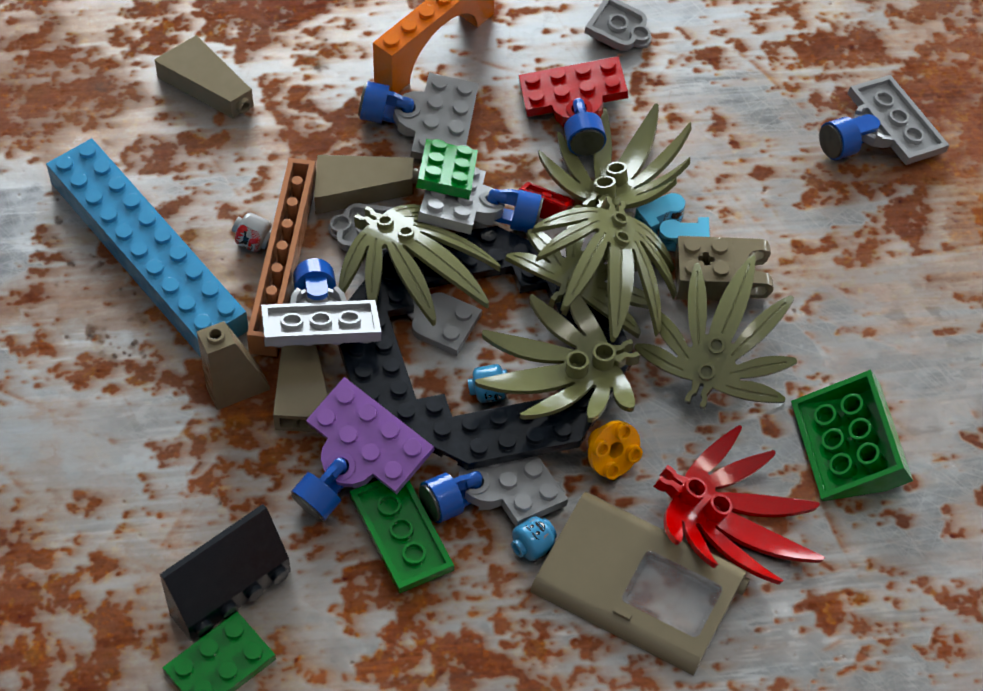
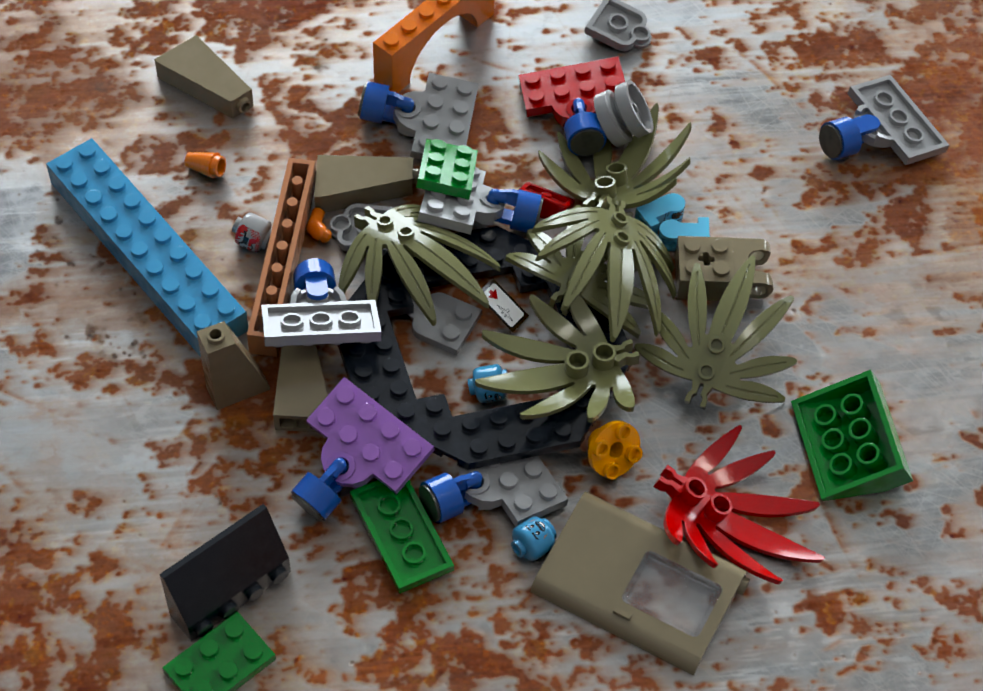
(206, 163): none -> orange cone
(316, 227): none -> orange arm
(504, 305): none -> white sticker
(623, 113): none -> light grey wheel

